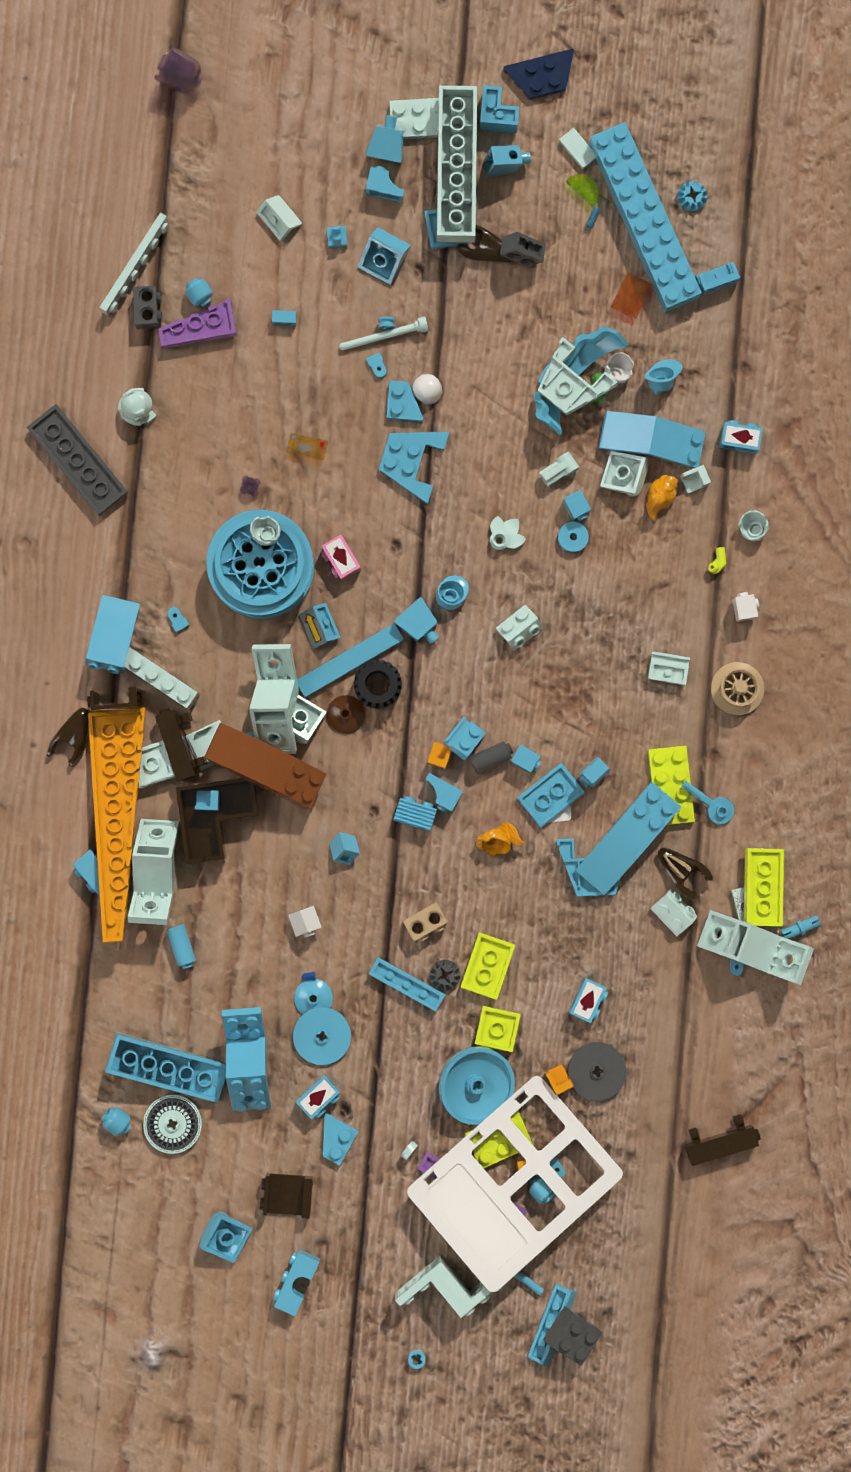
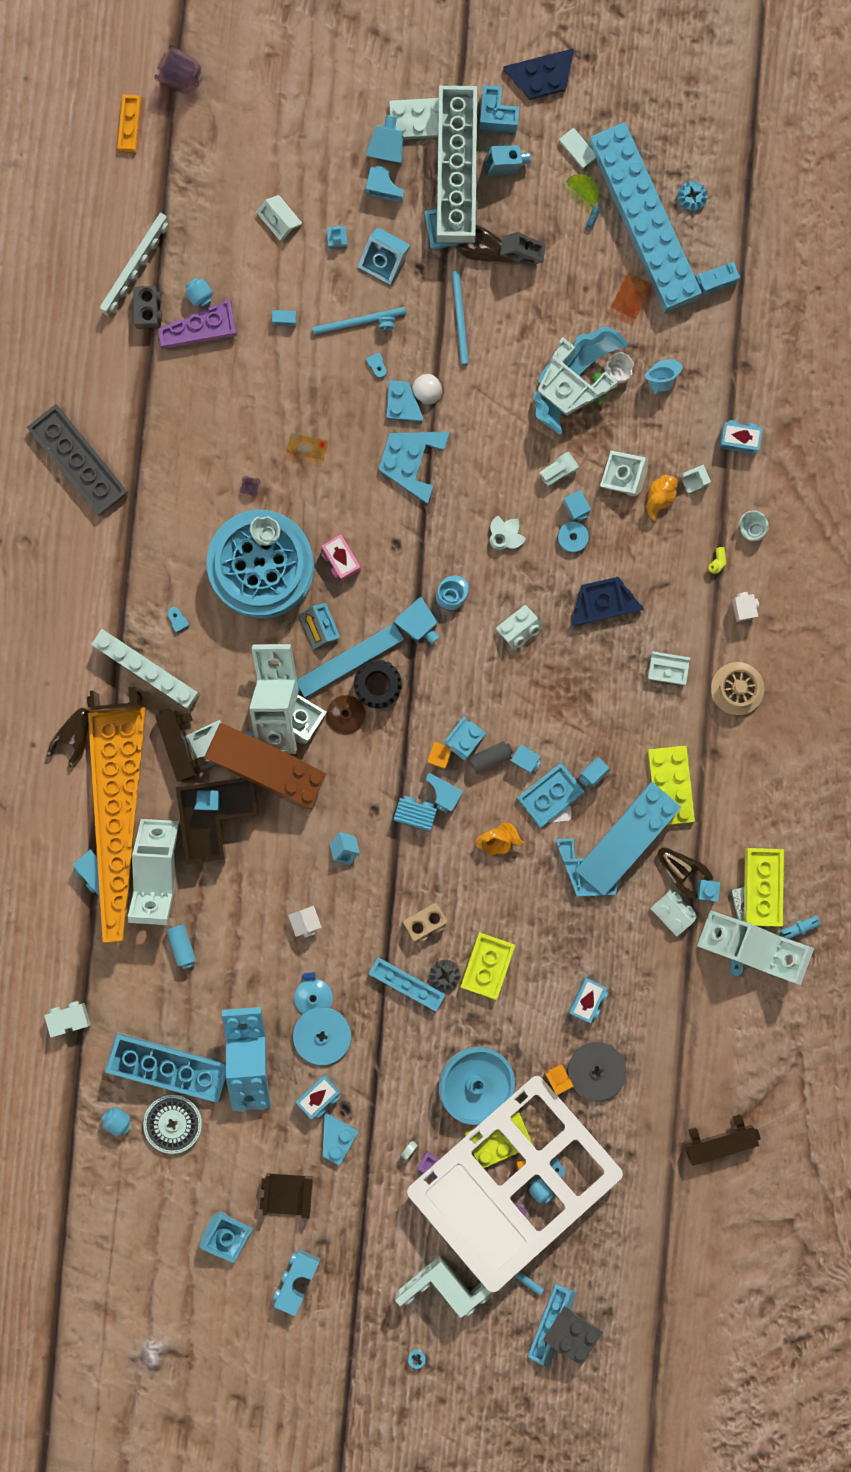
(60, 1020): none -> light aqua brick
(112, 634): medium azure panel -> none
(129, 123): none -> light orange tile
(136, 407): light aqua helmet -> none
(155, 765): light aqua plate -> none
(358, 320): none -> medium azure piece
(419, 325): light aqua piece -> none
(460, 317): none -> medium azure piece
(497, 1028): neon yellow plate -> none
(603, 601): none -> dark blue wing
(652, 437): medium azure windscreen -> none
(708, 890): none -> medium azure brick
(719, 809): medium azure piece -> none

